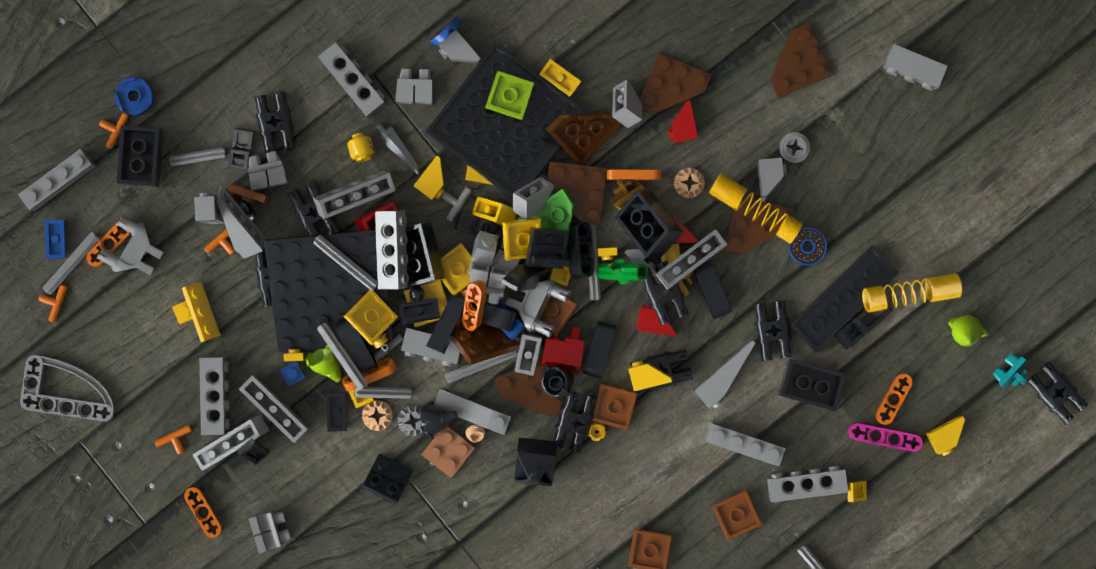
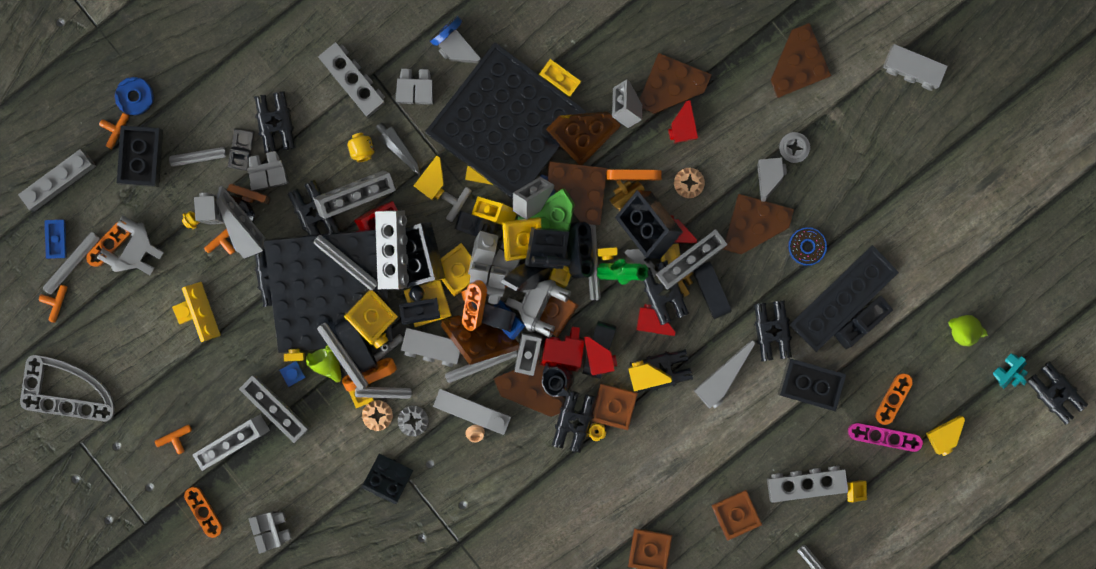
(189, 220): none -> yellow plate
(207, 405): light grey brick -> none
(253, 451): black plate -> none
(336, 412): black plate -> none
(436, 419): black hat -> none
(447, 325): black tile -> none
(448, 451): nougat plate -> none
(509, 95): lime plate -> none
(535, 462): black piece -> none
(599, 357): none -> red slope
(732, 194): yellow piece -> none
(744, 444): light grey brick -> none
(936, 289): yellow piece -> none

